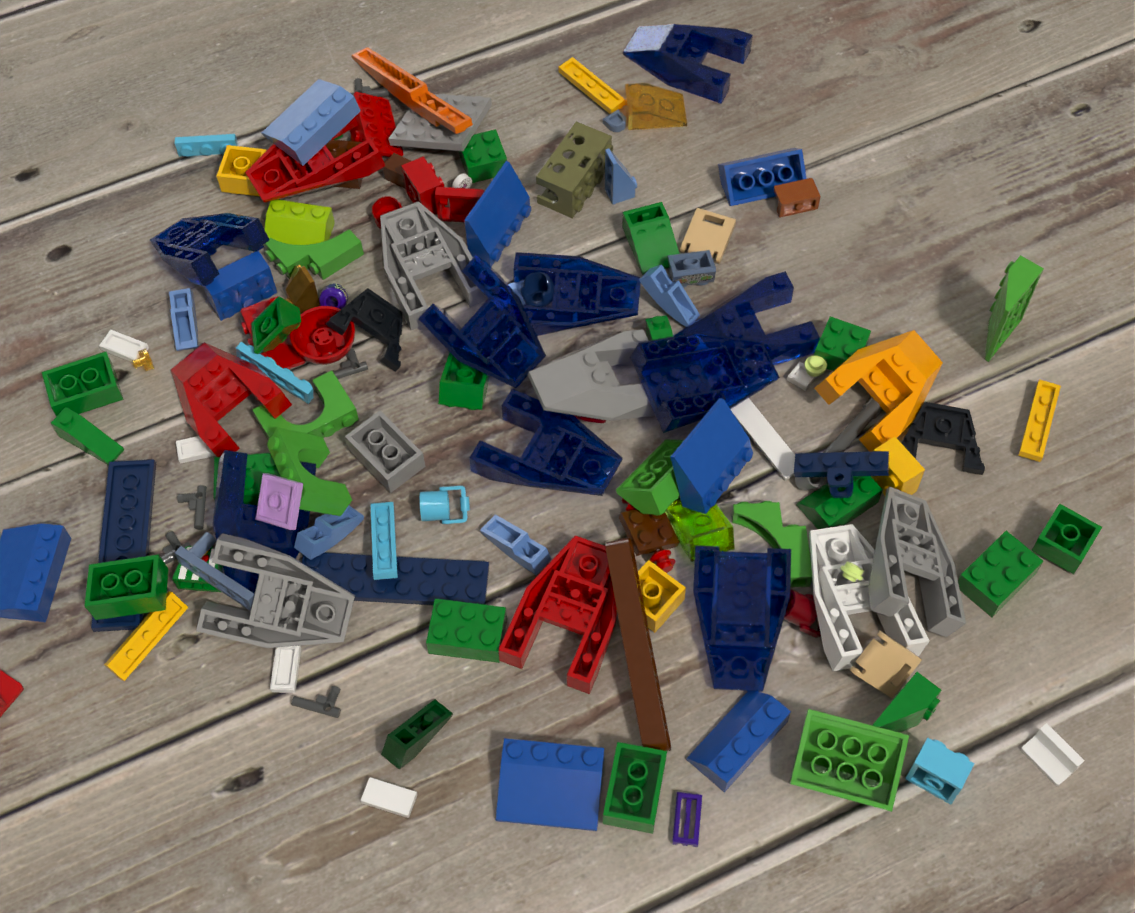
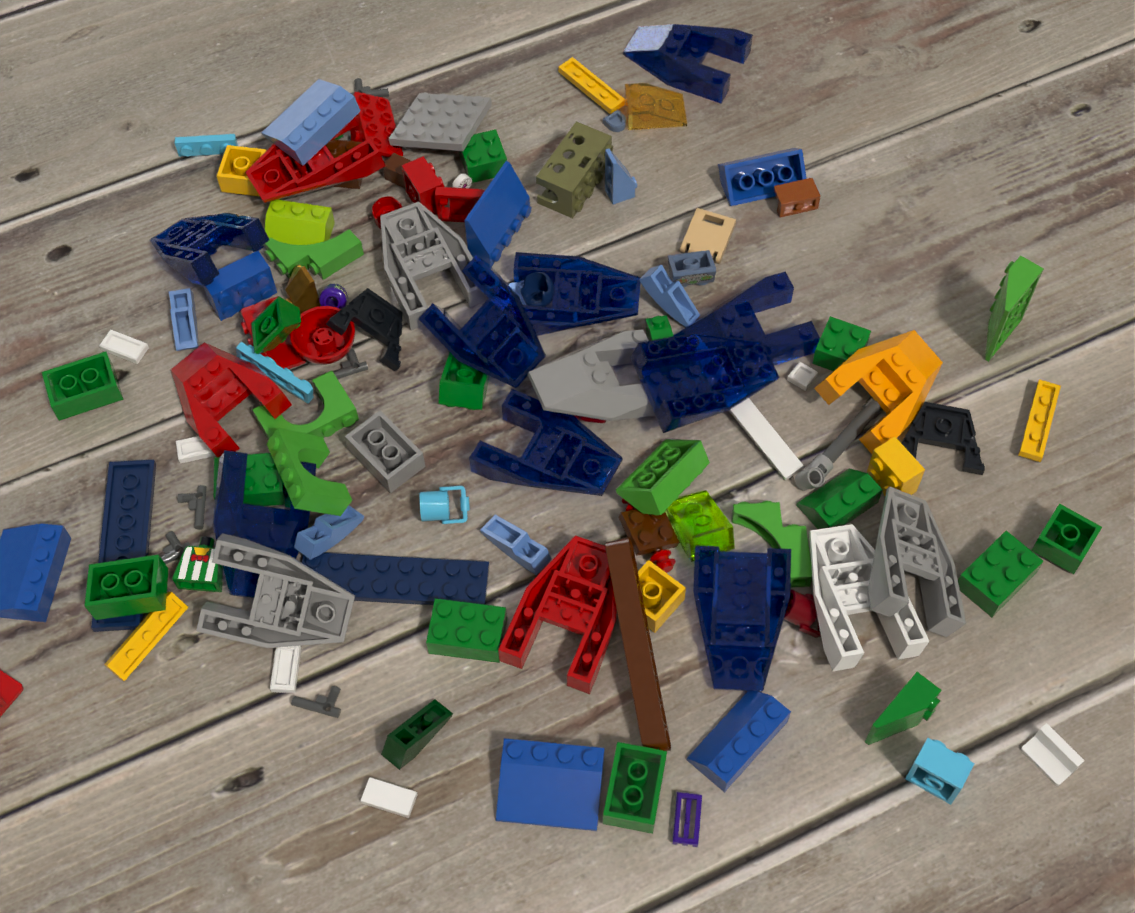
(86, 436): green slope -> none
(144, 360): clear yellow tile -> none
(192, 561): sand blue piece -> none
(279, 501): lavender tile -> none
(383, 541): medium azure plate -> none
(412, 91): orange slope -> none
(649, 235): green slope -> none
(710, 458): blue slope -> none
(815, 366): yellowish green plate -> none
(841, 467): dark blue plate -> none
(849, 759): bright green slope -> none
(852, 572): yellowish green plate -> none
(886, 664): tan container -> none

